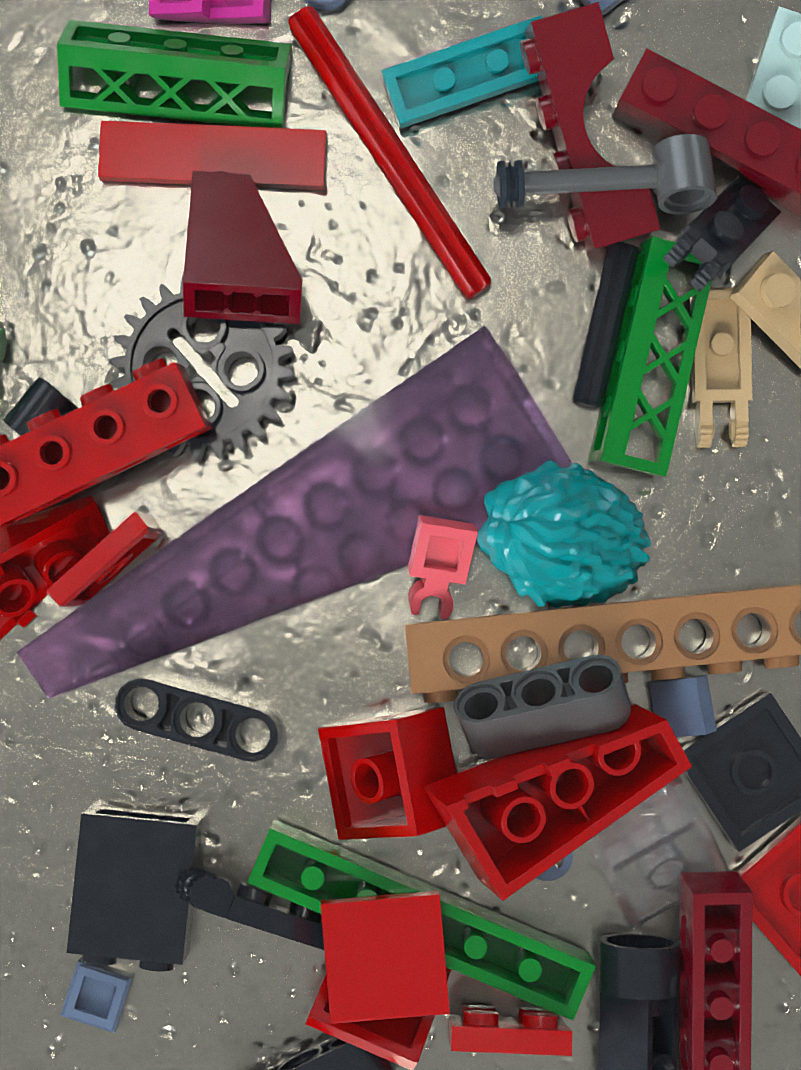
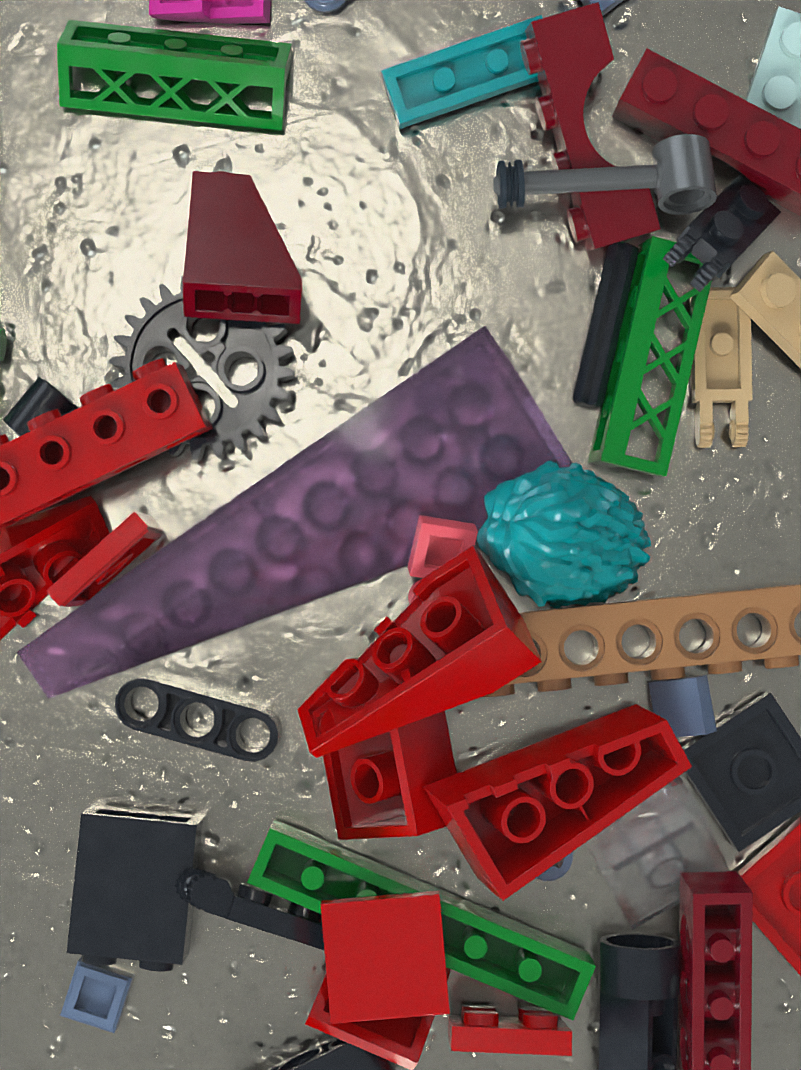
(173, 151): red tile -> none
(389, 152): red axle -> none
(440, 652): none -> red wedge
(543, 706): dark grey beam -> none

